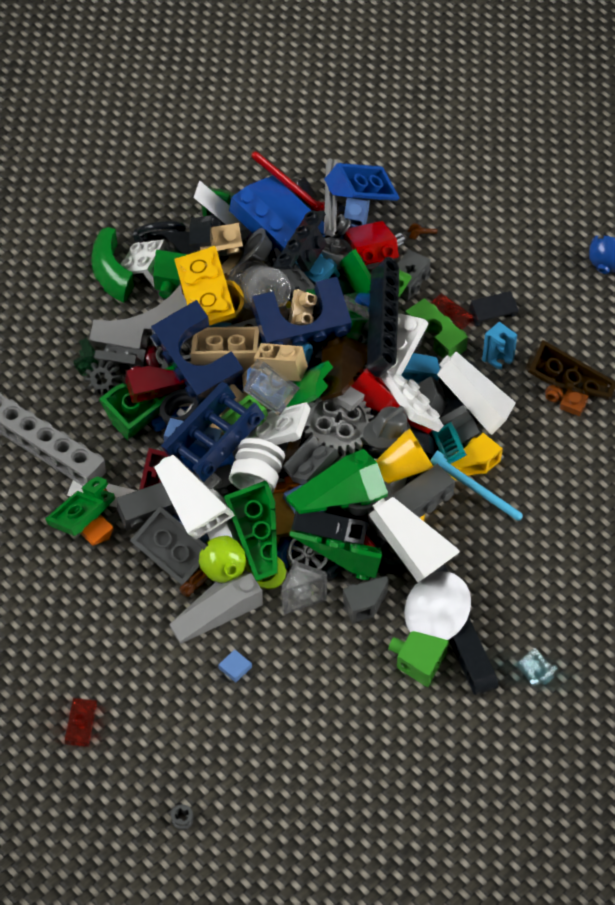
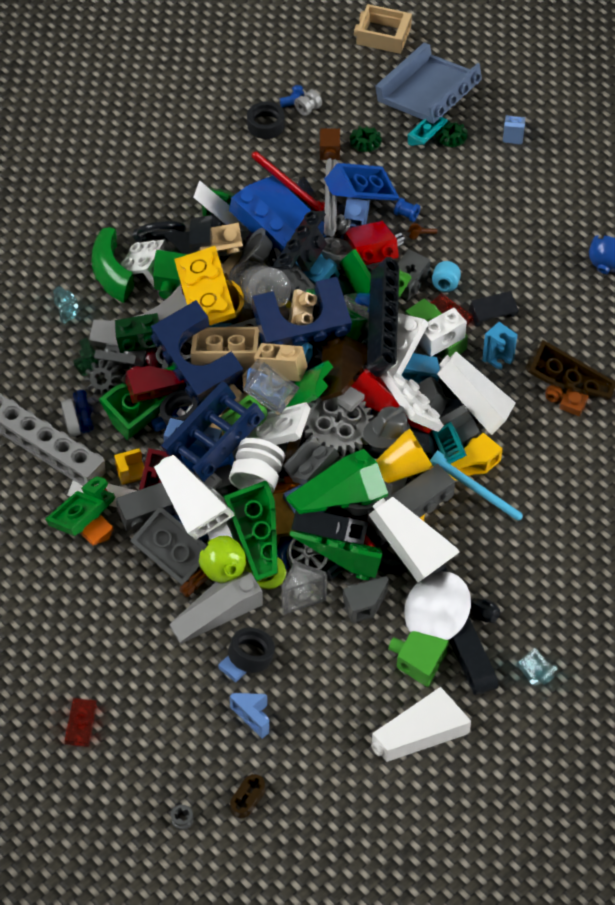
(67, 303): none -> clear light blue bracket
(70, 418): none -> light grey beam
(83, 411): none -> clear blue pin
(129, 466): none -> yellow panel
(135, 332): none -> dark green bracket
(244, 793): none -> dark brown beam
(247, 662): none -> black tyre
(249, 709): none -> medium blue slope
(265, 109): none -> black tyre
(289, 100): none -> blue arm
(306, 103): none -> light grey wheel
(329, 143): none -> reddish brown brick
(362, 144): none -> dark green gear
(385, 17): none -> tan window
(407, 209): none -> blue bush
(421, 726): none -> white slope
(424, 131): none -> teal slope
(426, 85): none -> sand blue panel
(443, 332): none -> white brick
(446, 276): none -> medium azure head
(456, 138): none -> dark green gear
(485, 610): none -> black piece
(514, 129): none -> light blue slope

